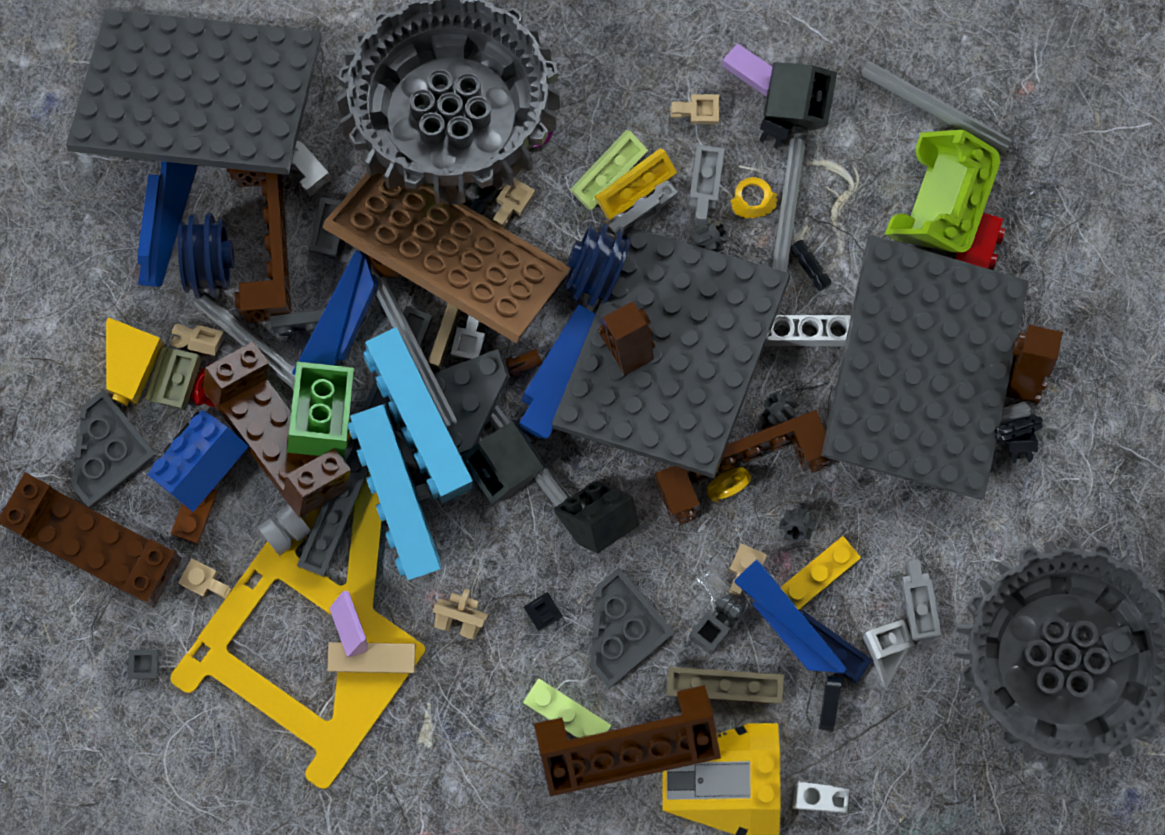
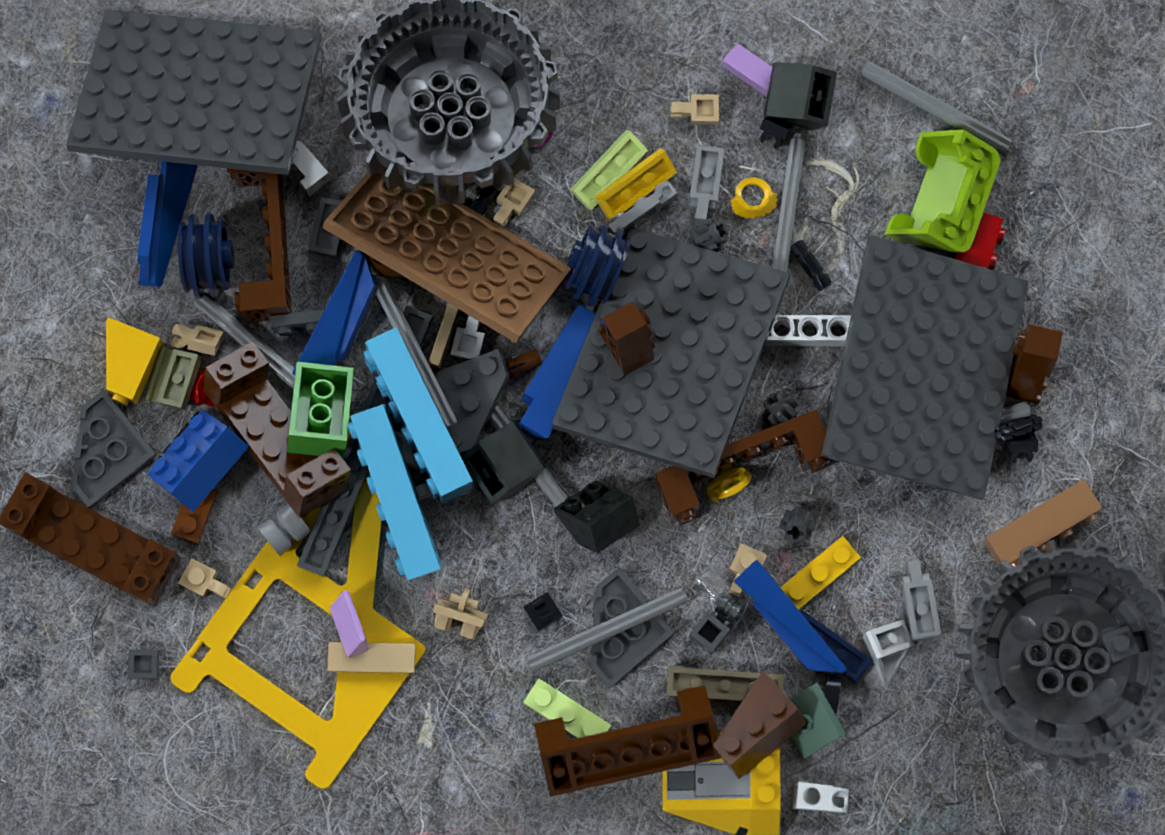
(607, 629): none -> light grey axle
(758, 726): none -> reddish brown wedge
(821, 722): none -> sand green plate
(1044, 524): none -> medium nougat brick

